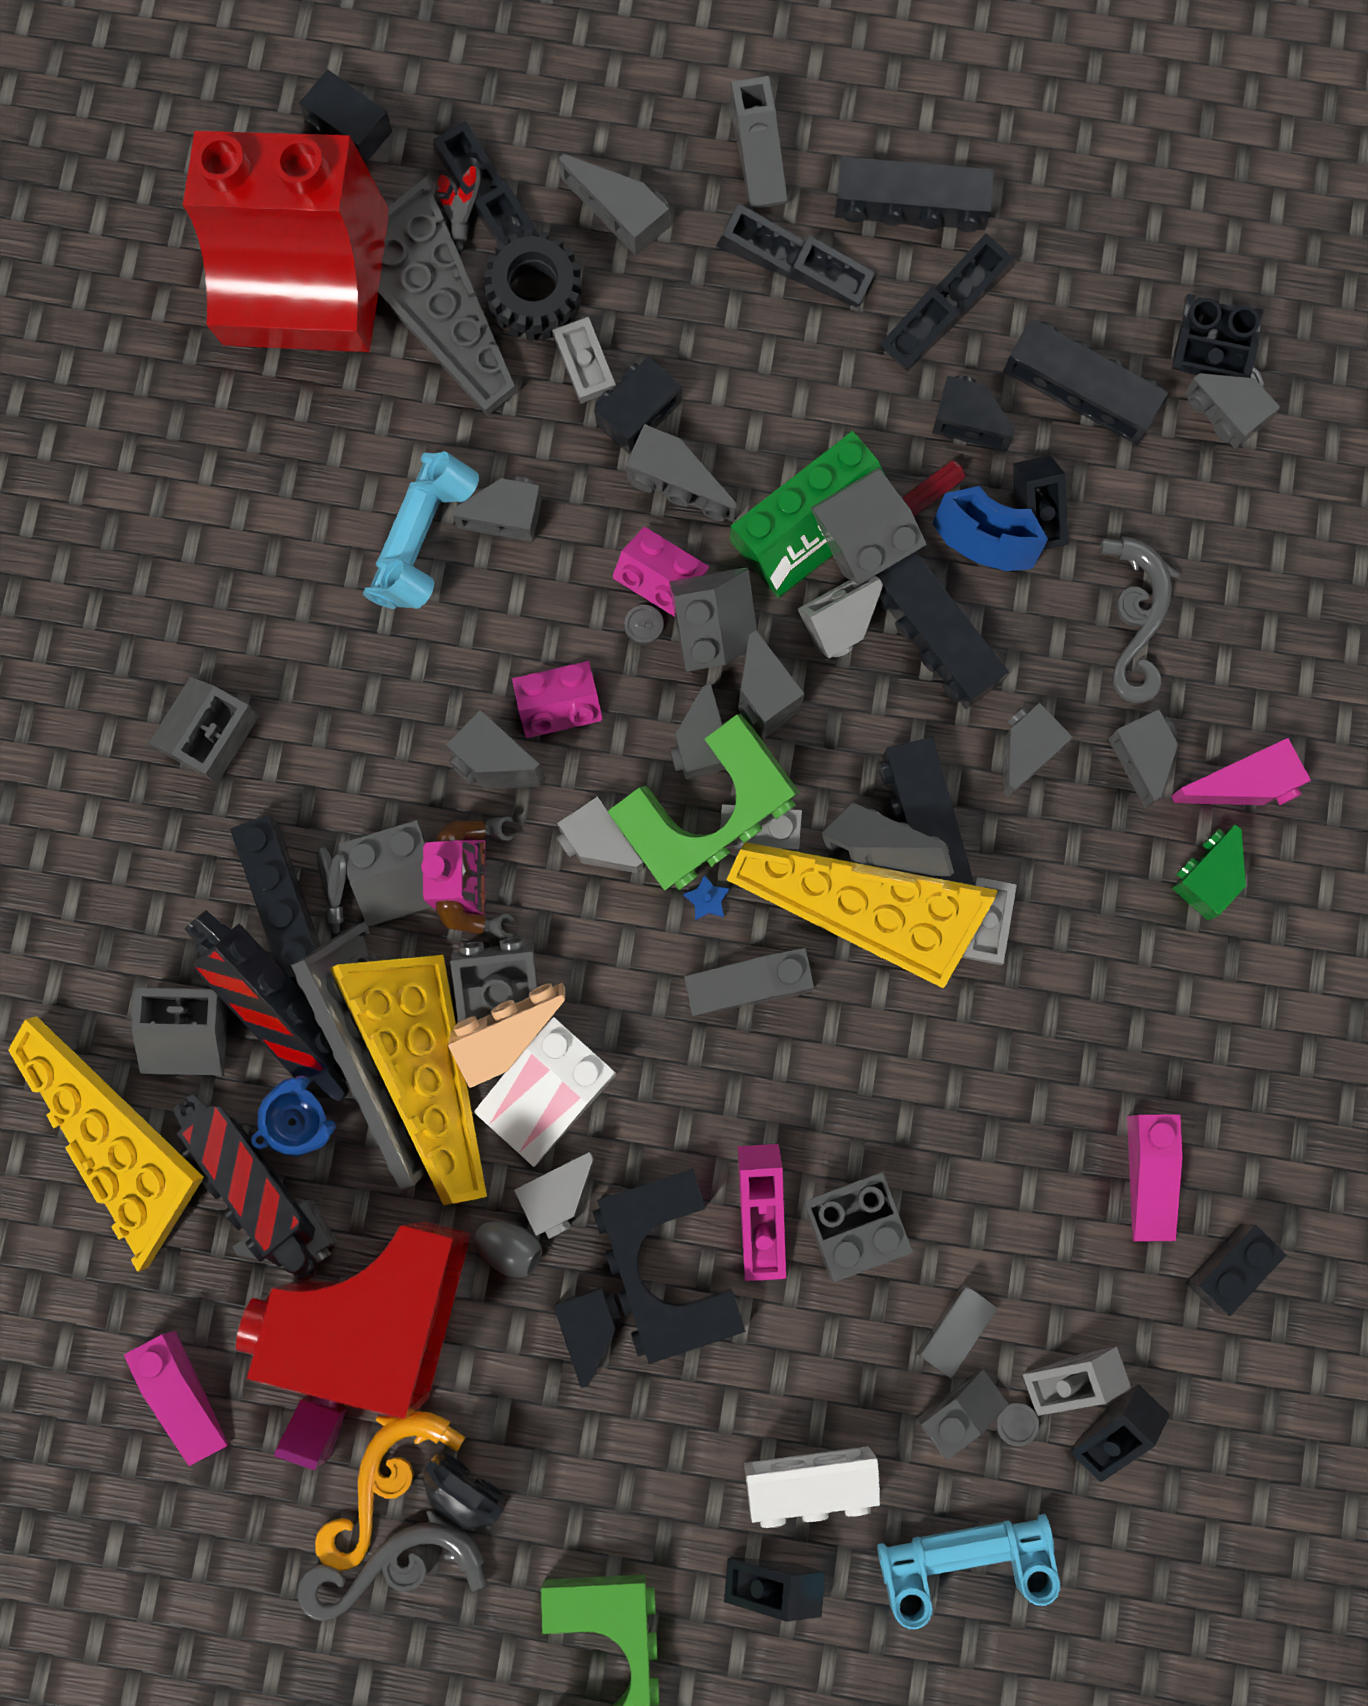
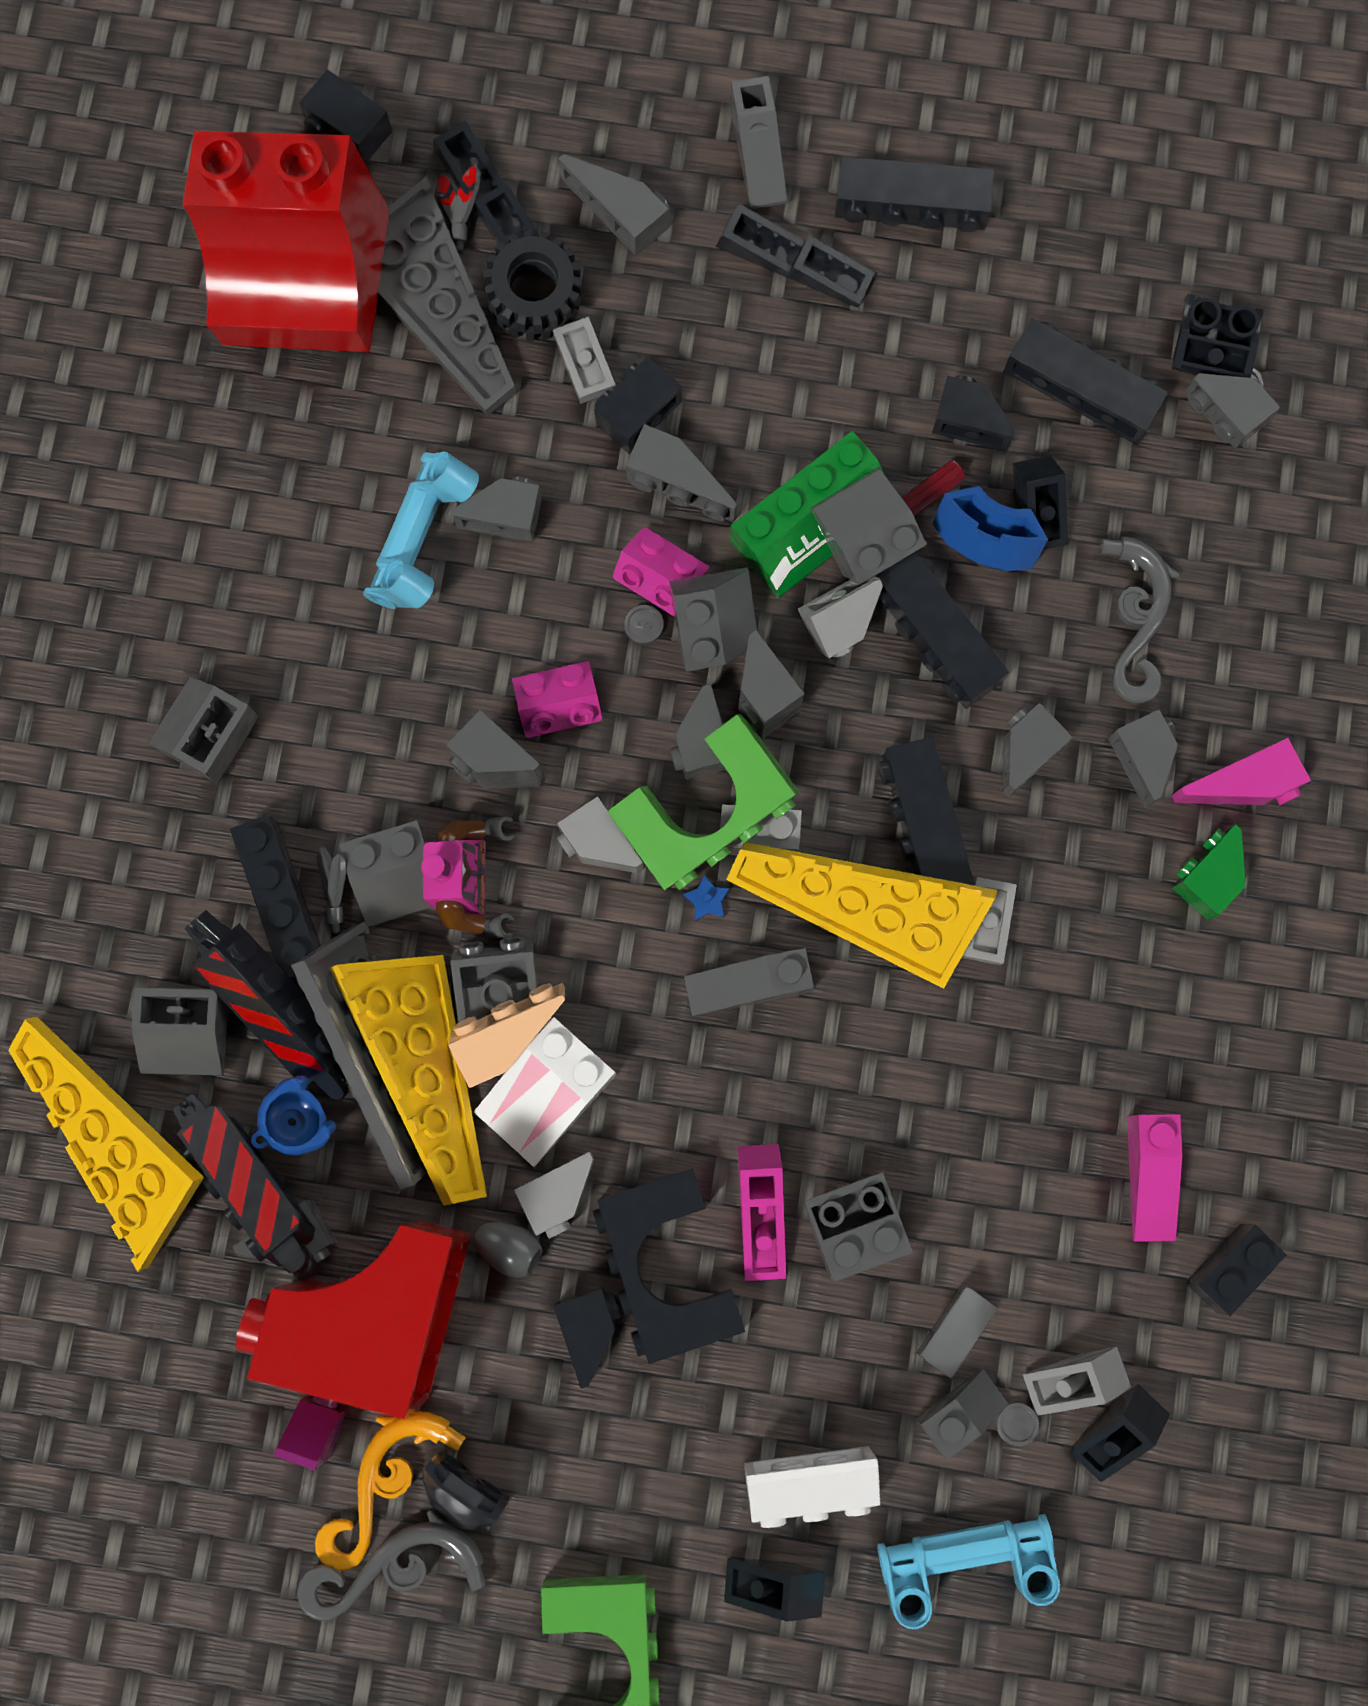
(176, 1396): dark pink slope -> none
(877, 841): dark grey slope -> none
(948, 302): black slope -> none

